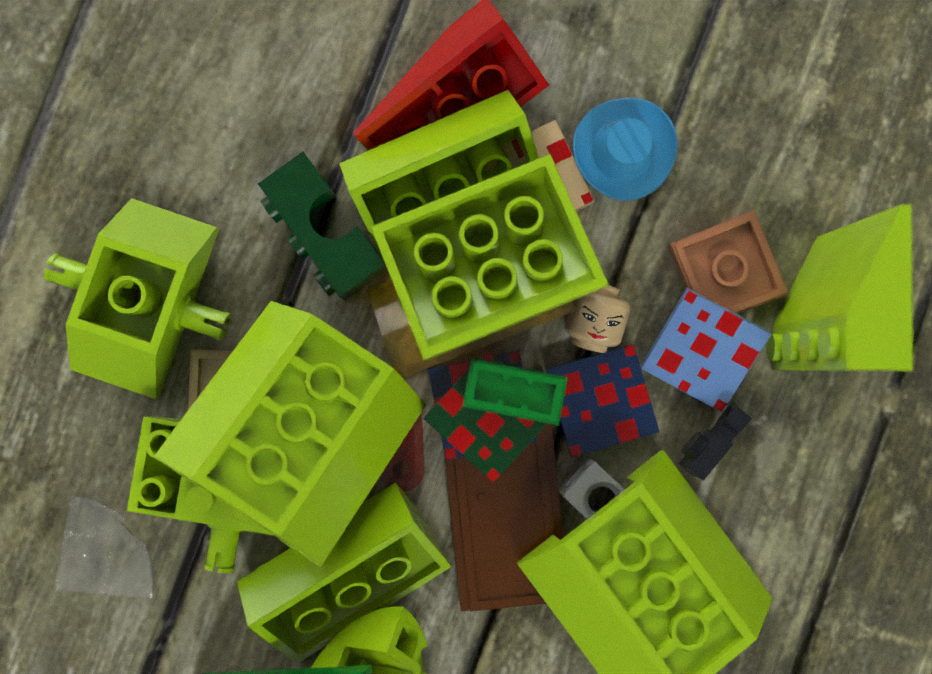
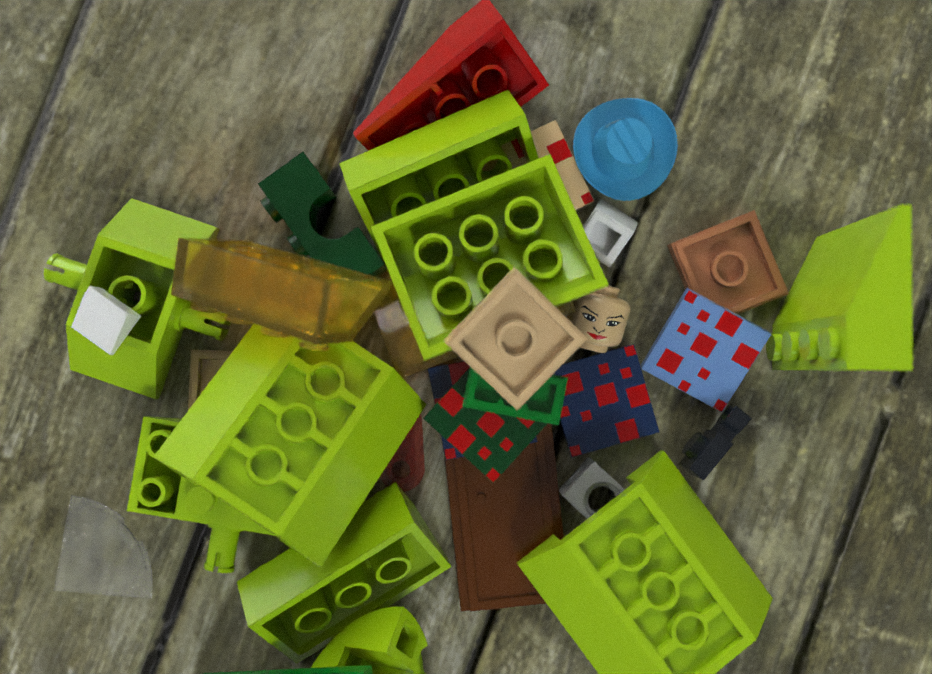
(104, 319): none -> white slope
(276, 290): none -> clear yellow slope
(515, 339): none -> tan tile
(608, 231): none -> white slope

